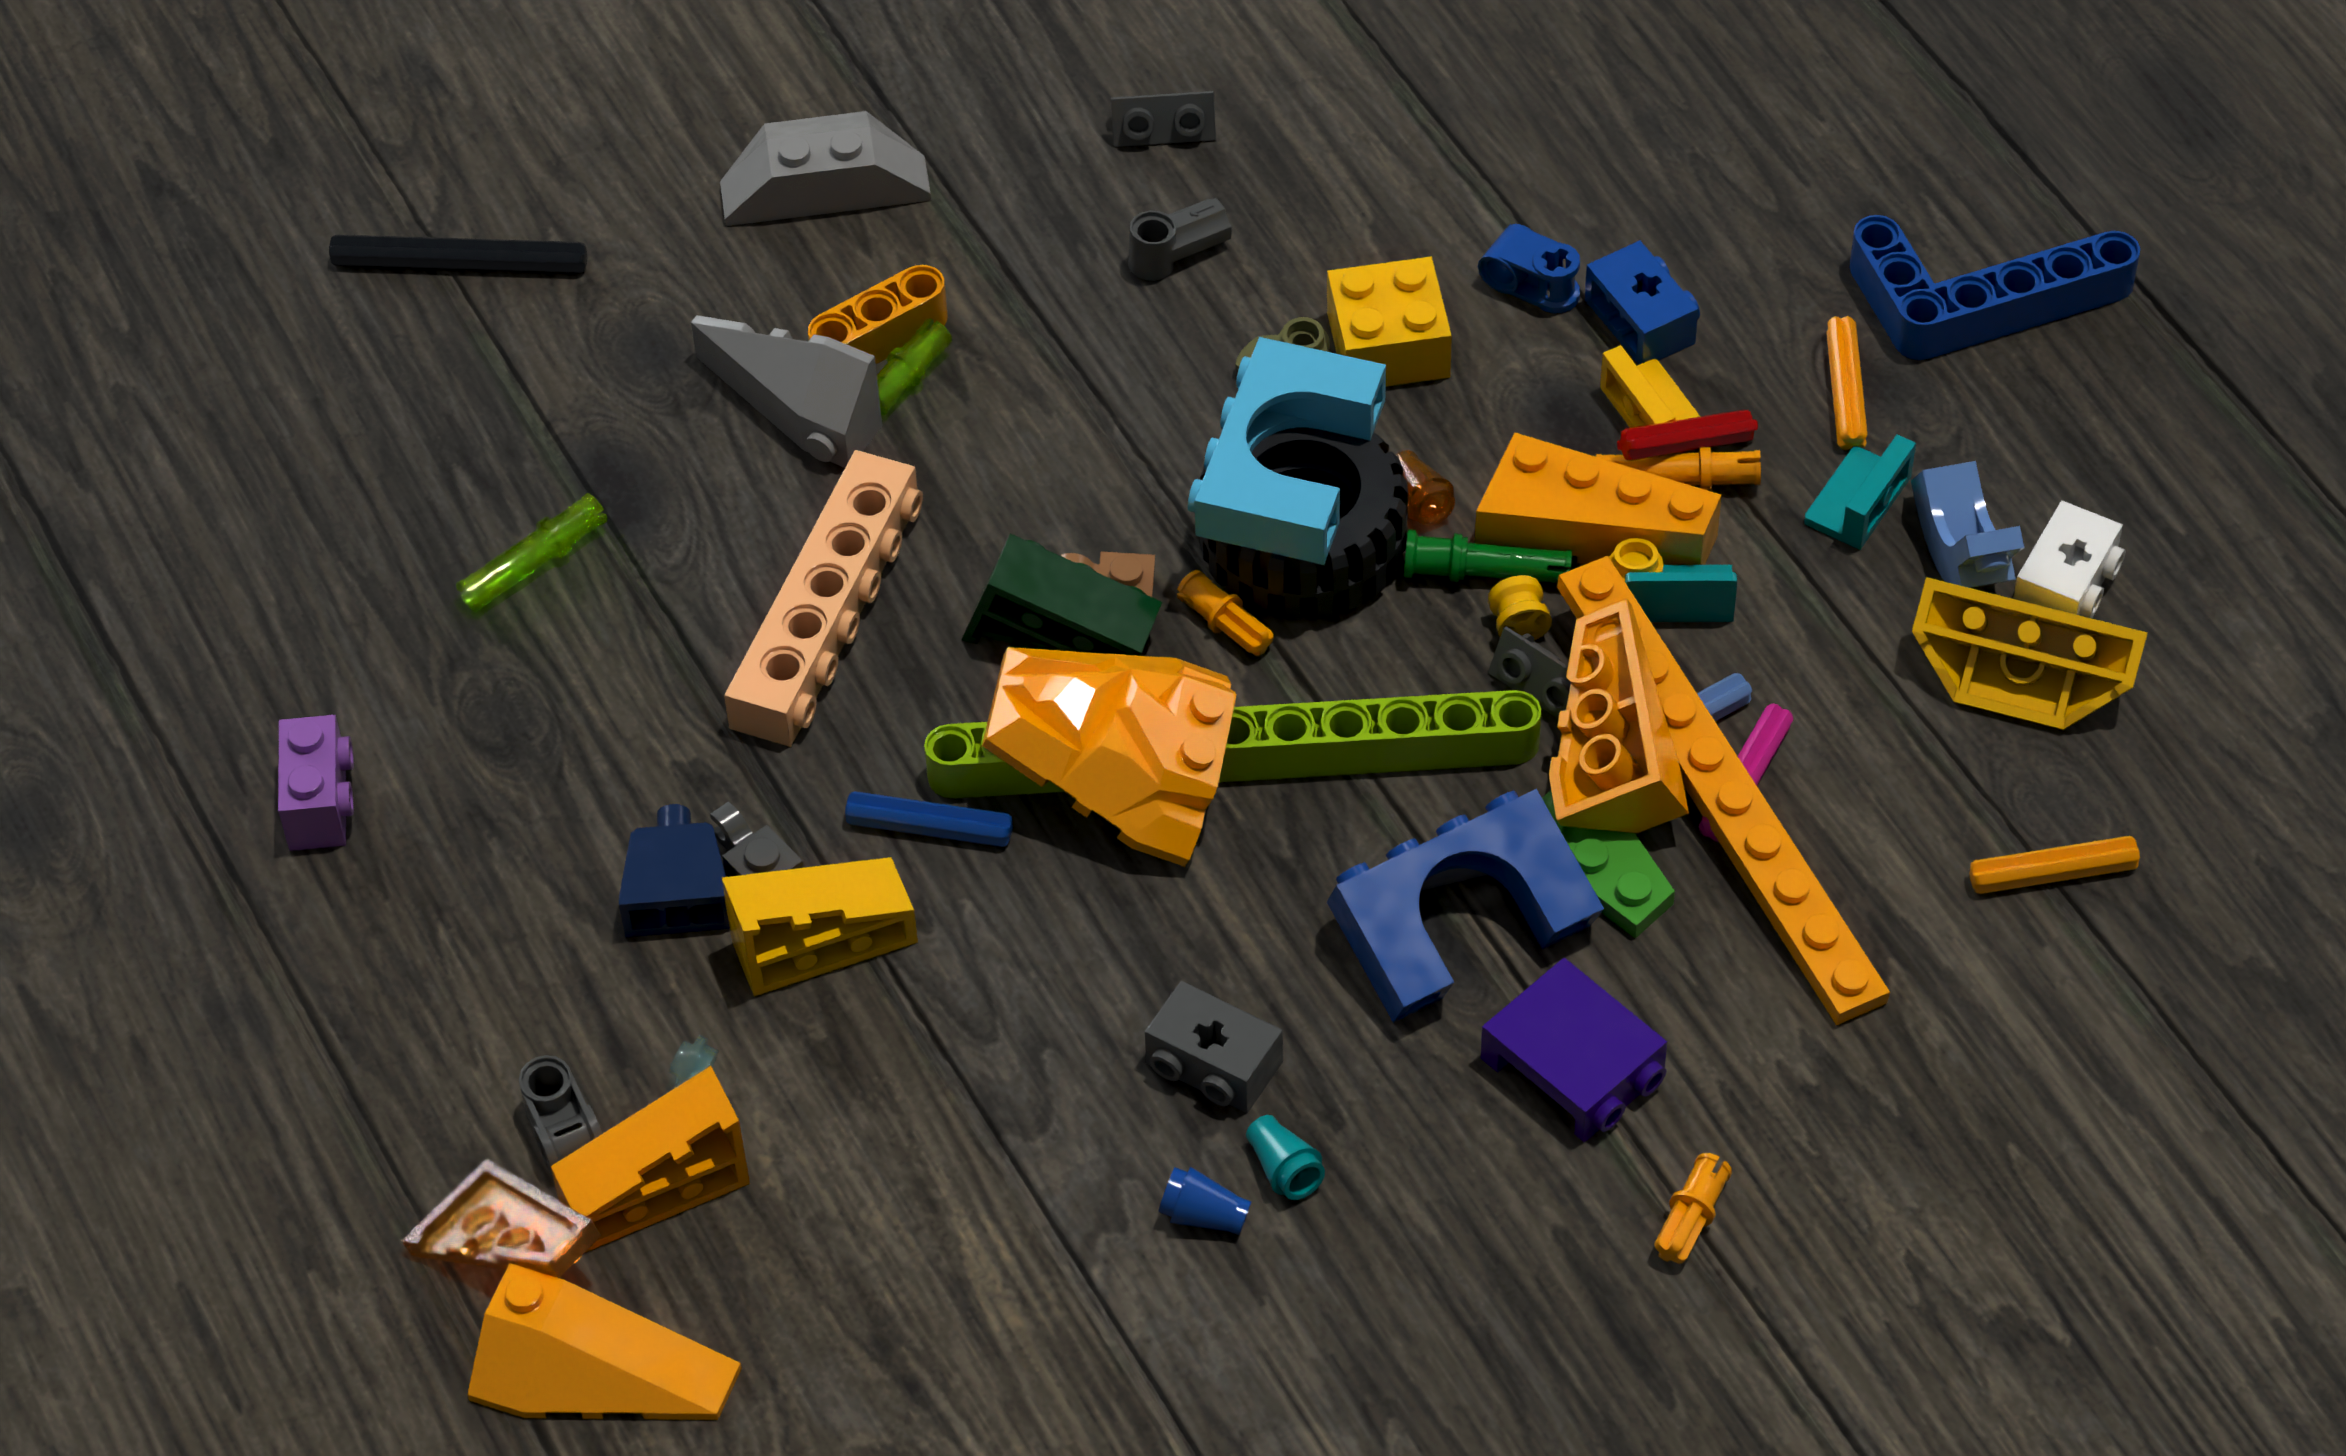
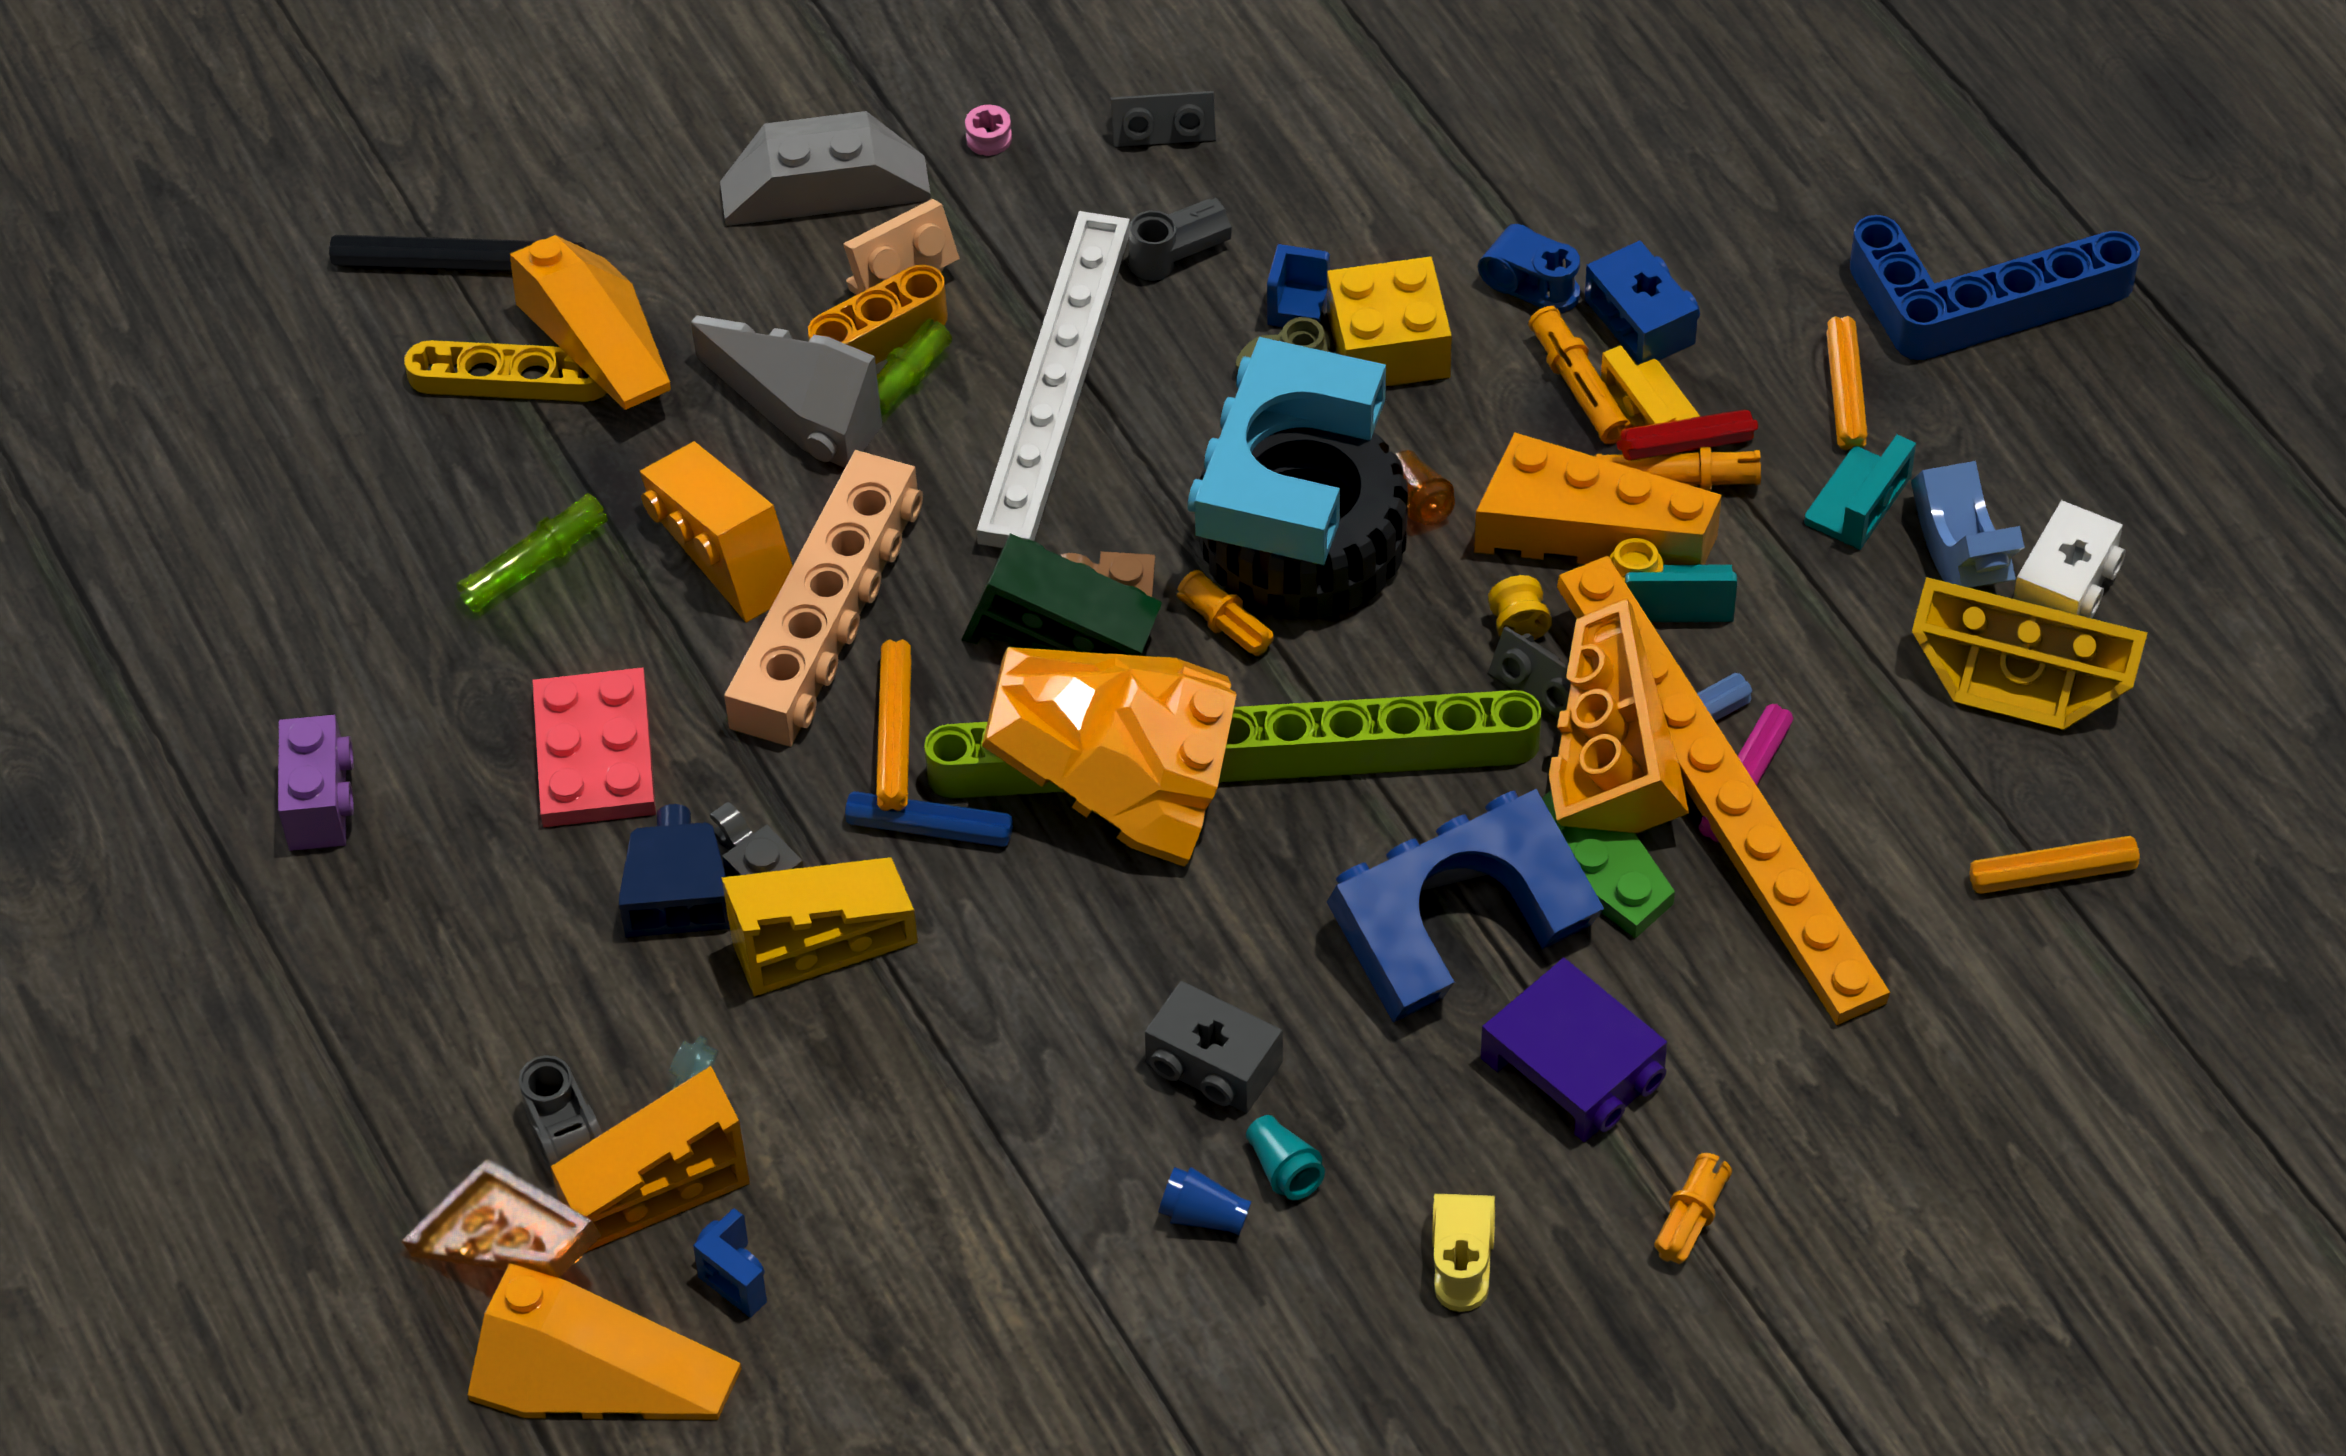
(505, 379): none -> yellow beam
(590, 316): none -> light orange wedge
(593, 747): none -> coral plate
(720, 525): none -> light orange wedge
(728, 1266): none -> blue bracket
(894, 725): none -> light orange axle
(905, 241): none -> light nougat bracket
(988, 117): none -> bright pink bush
(1054, 379): none -> white plate
(1297, 285): none -> blue panel
(1458, 558): green pin -> none
(1462, 1249): none -> light yellow piece
(1569, 358): none -> light orange pin

